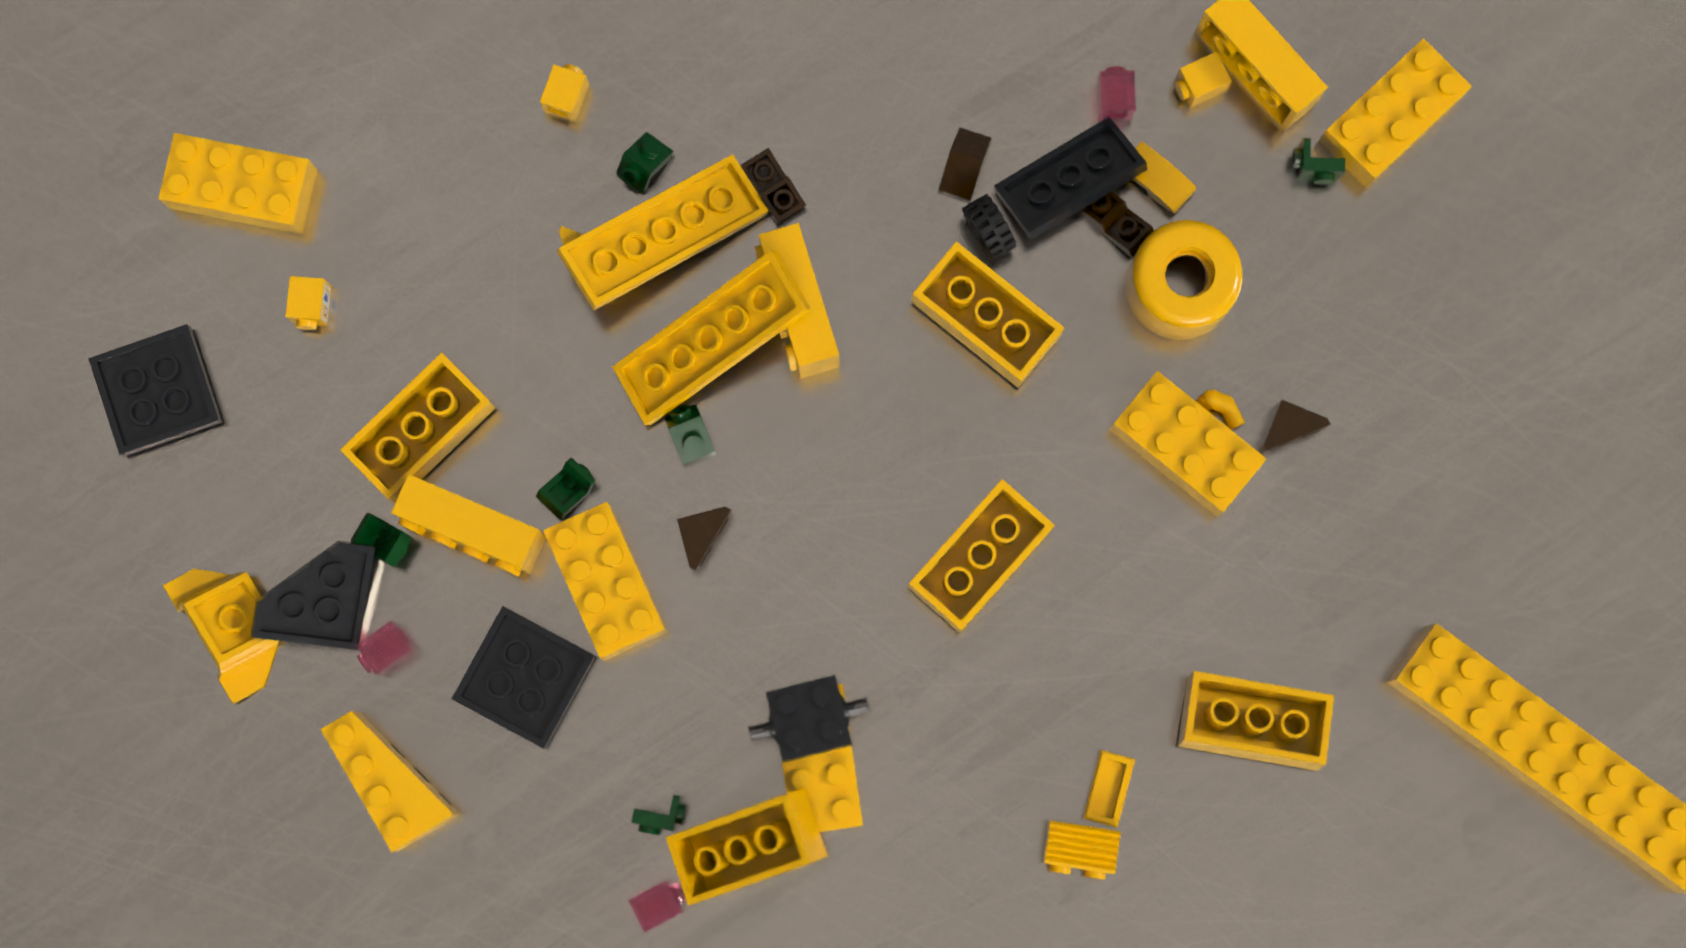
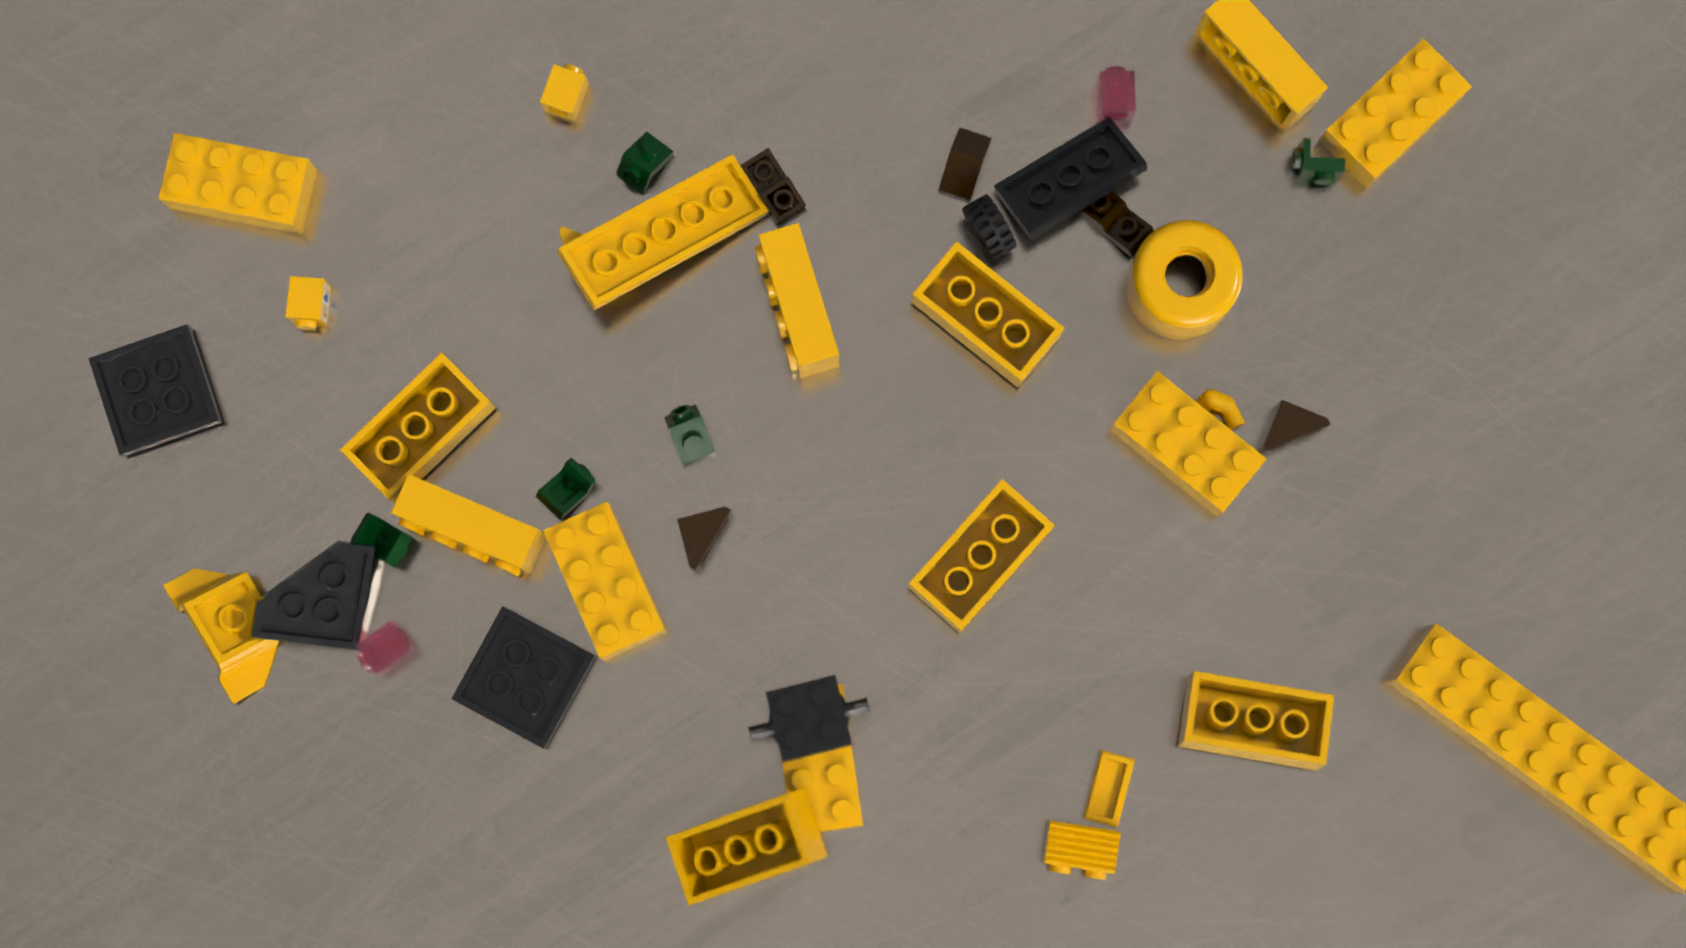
(388, 785): yellow wedge -> none
(652, 822): dark green bracket -> none
(658, 904): clear pink brick -> none
(711, 337): yellow plate -> none
(1163, 180): yellow slope -> none
(1202, 80): yellow brick -> none

